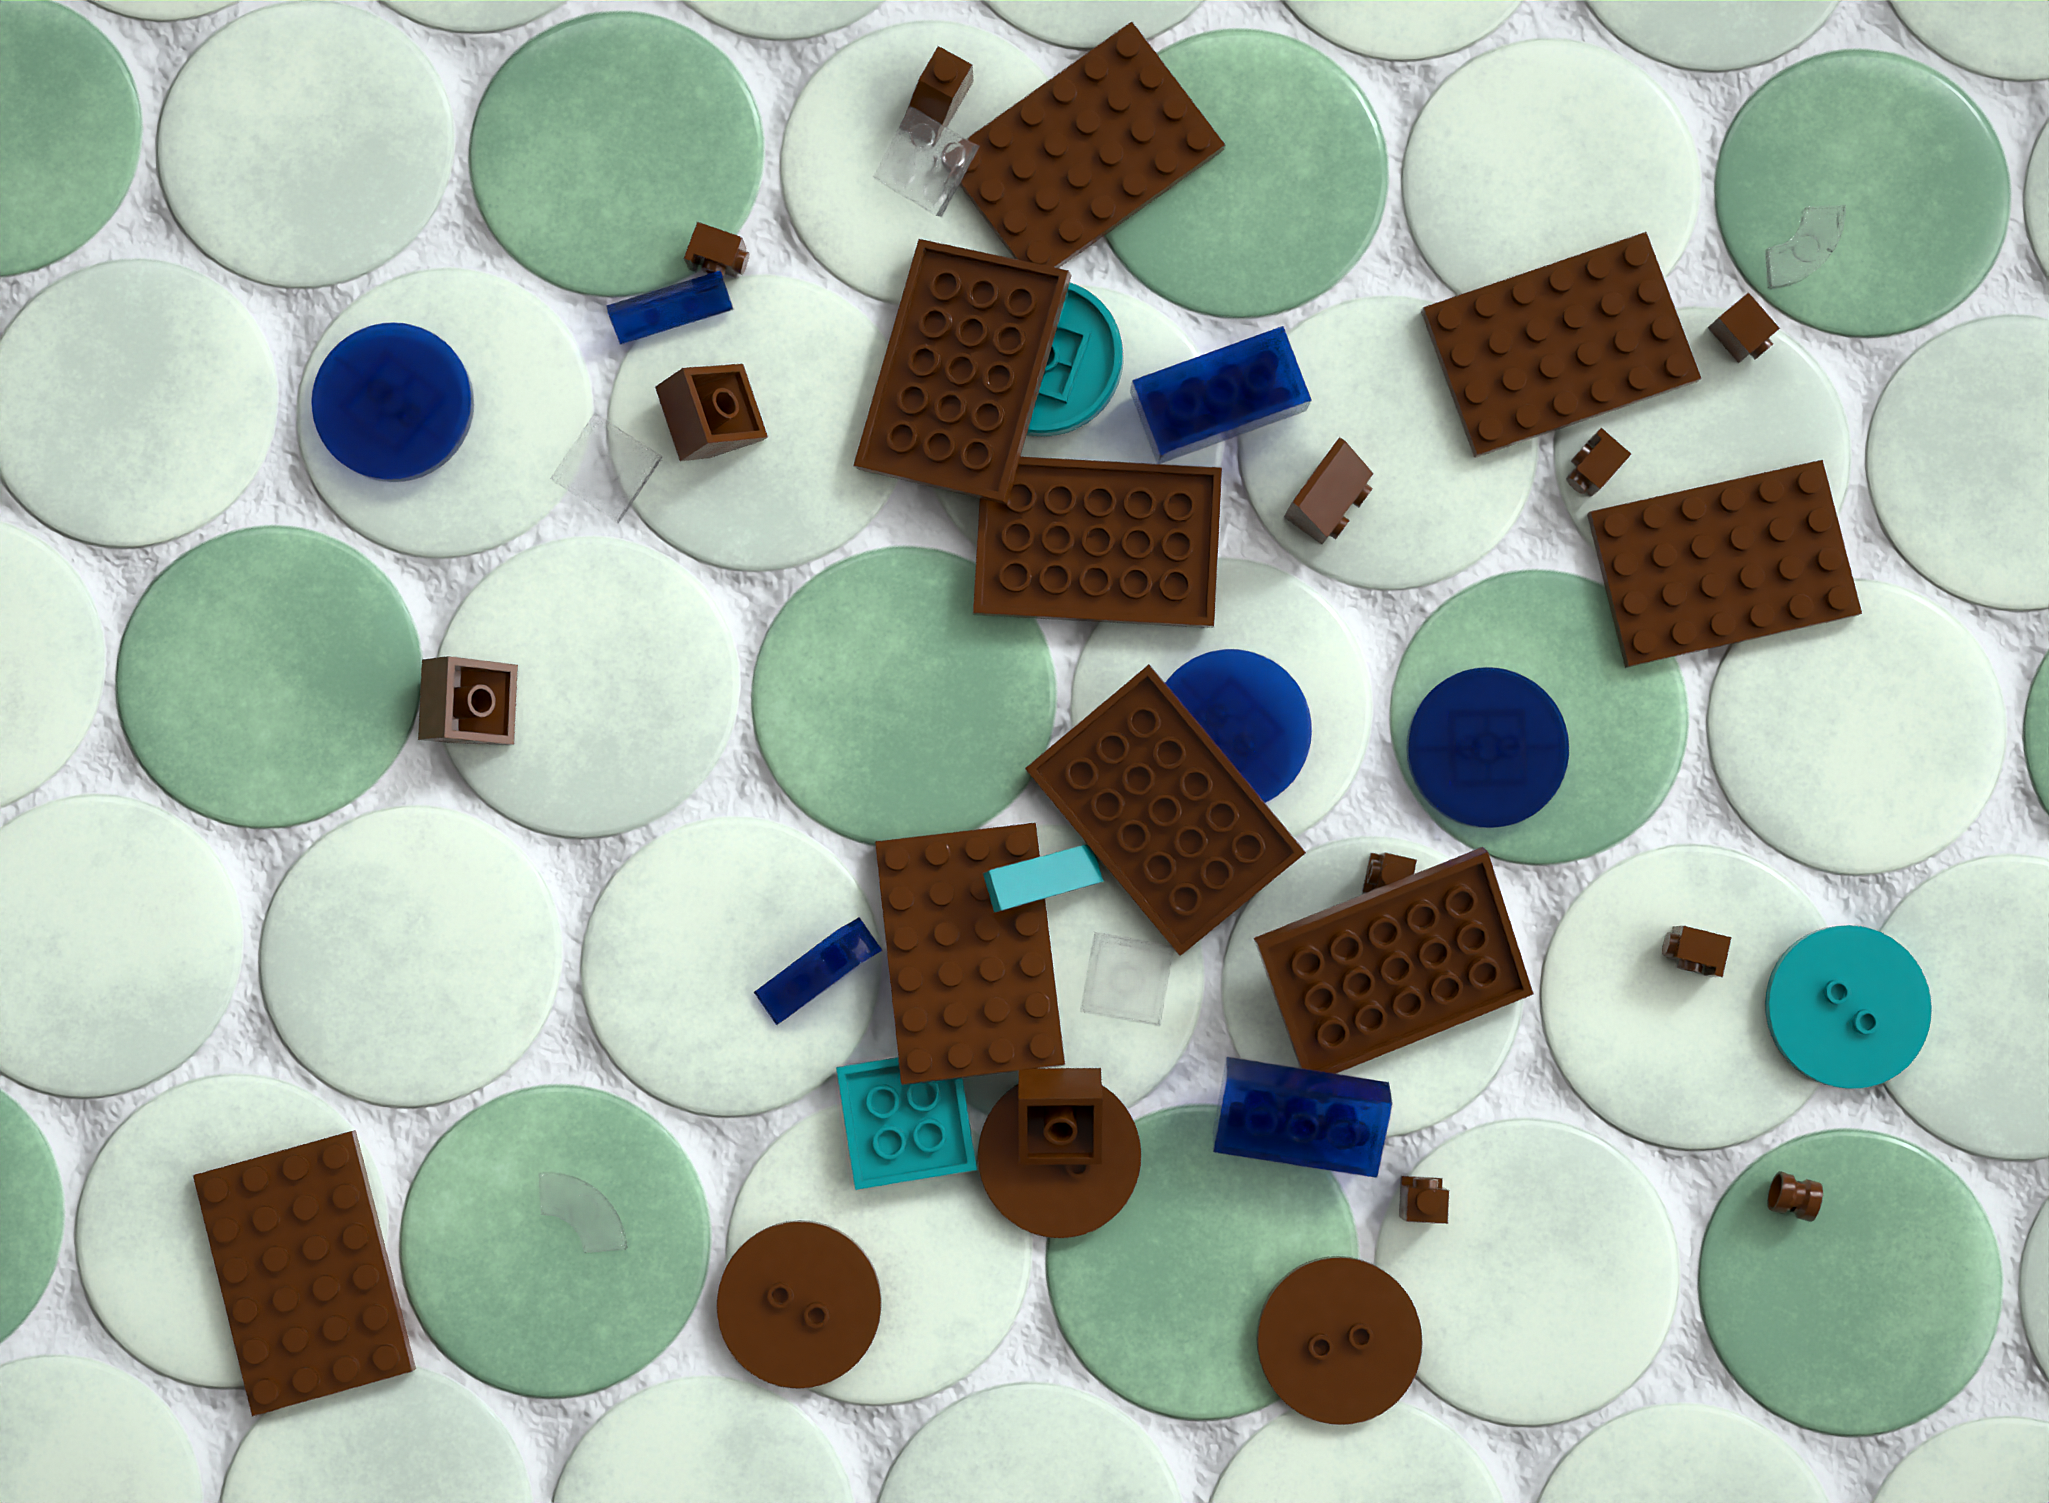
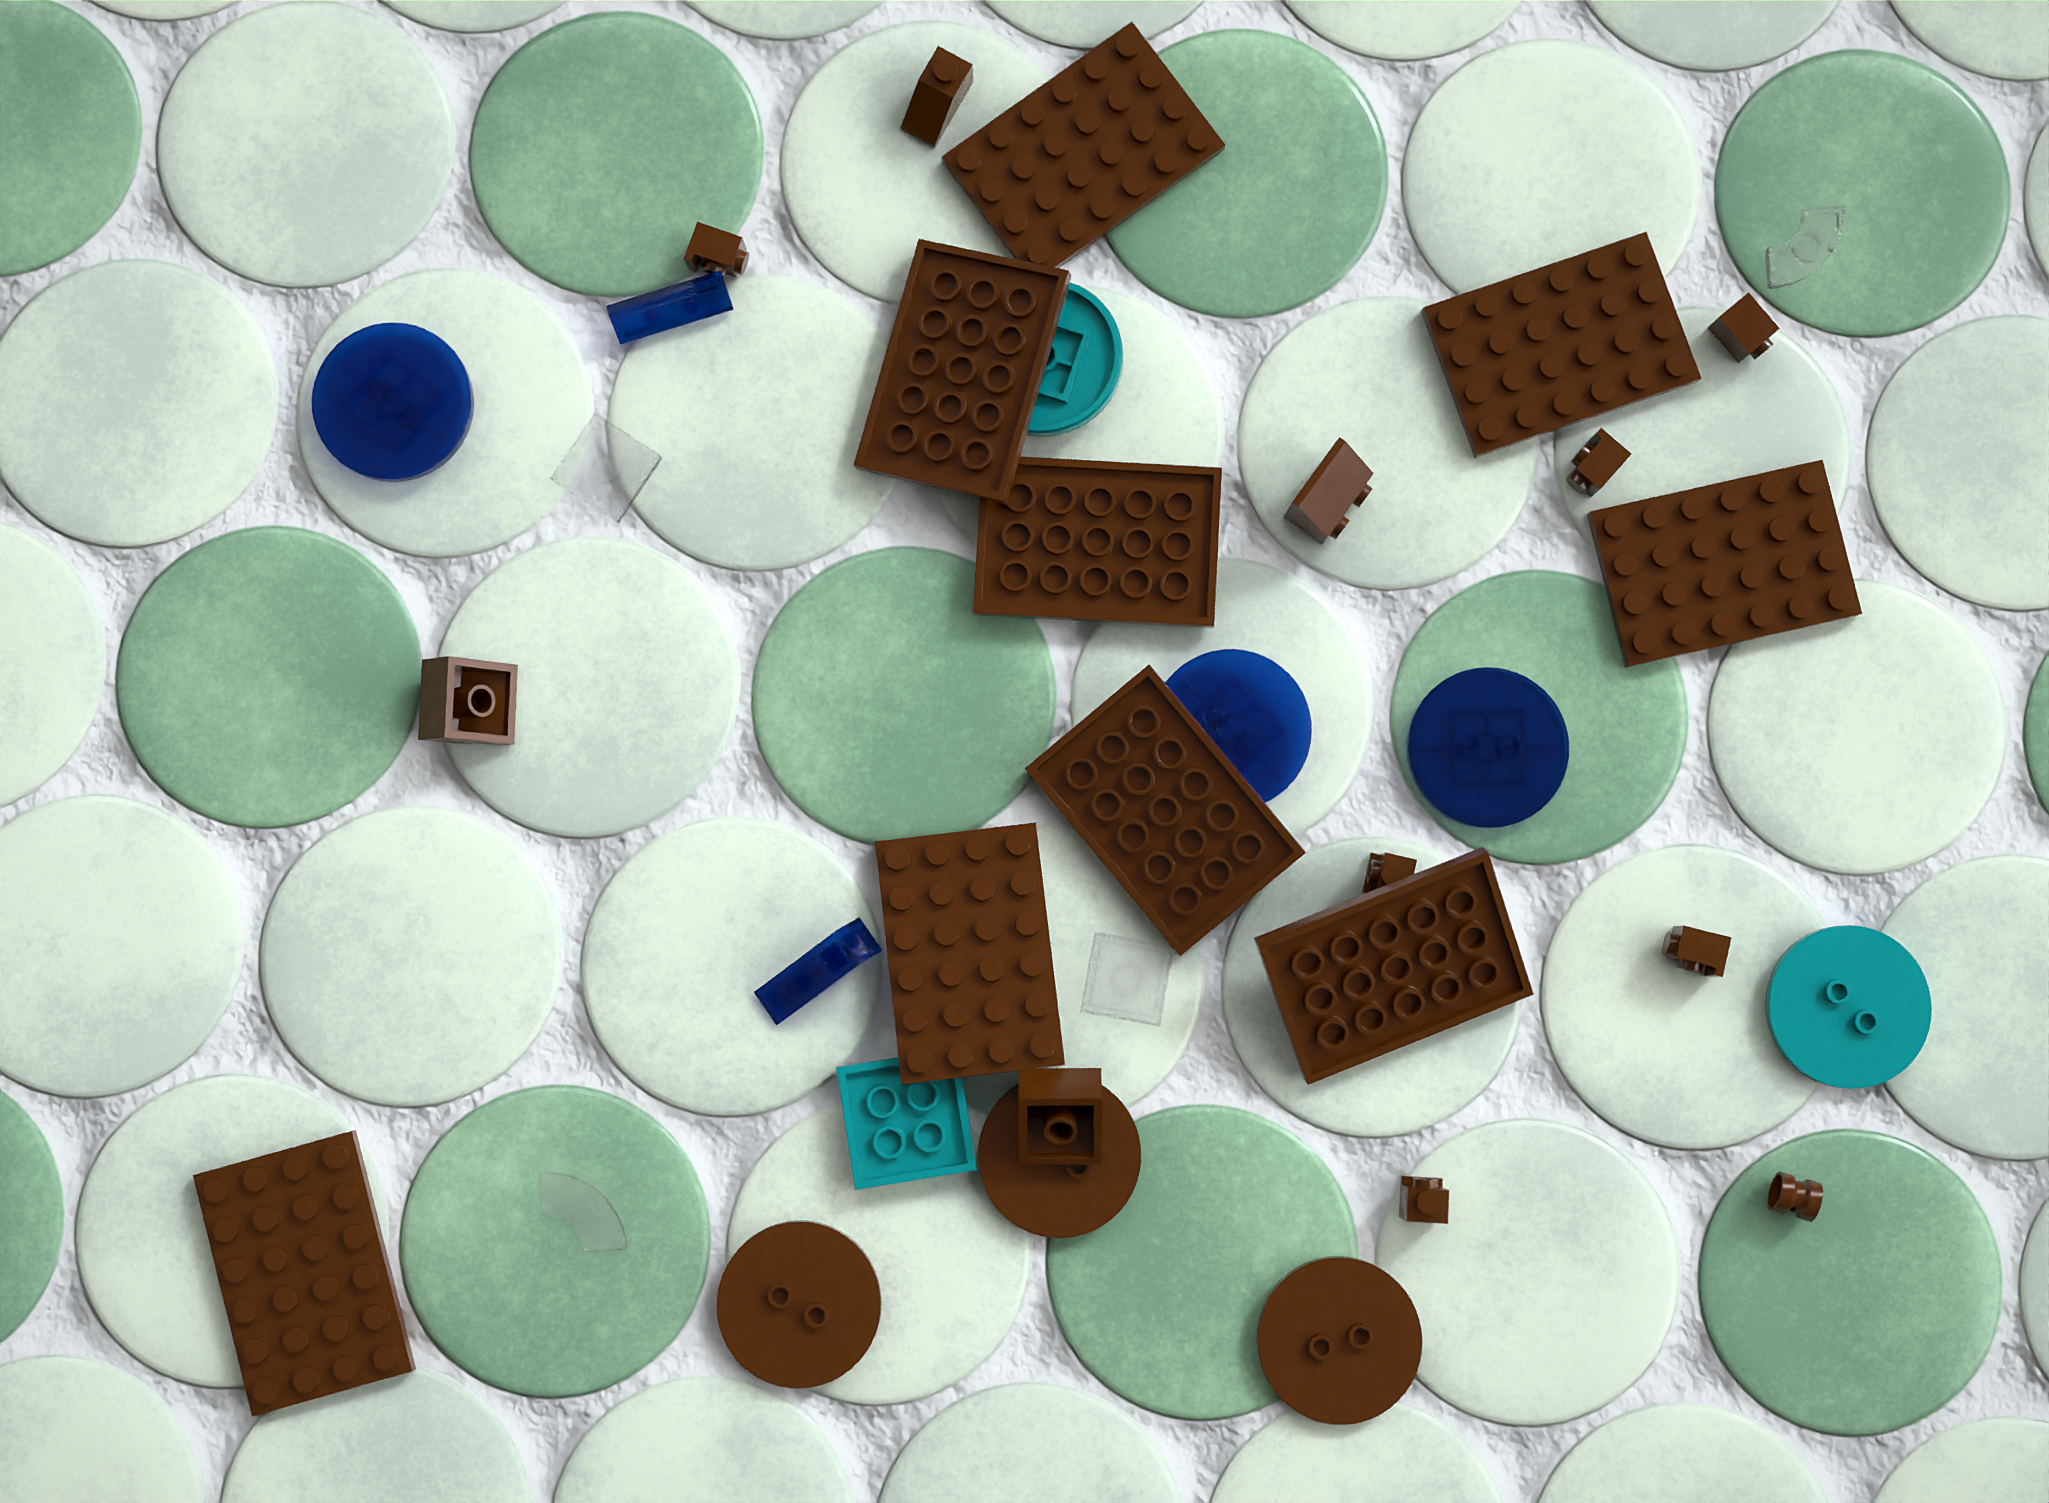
(710, 410): reddish brown slope -> none
(925, 161): clear plate -> none
(1042, 877): tile -> none
(1220, 395): clear blue brick -> none
(1302, 1117): clear blue brick -> none

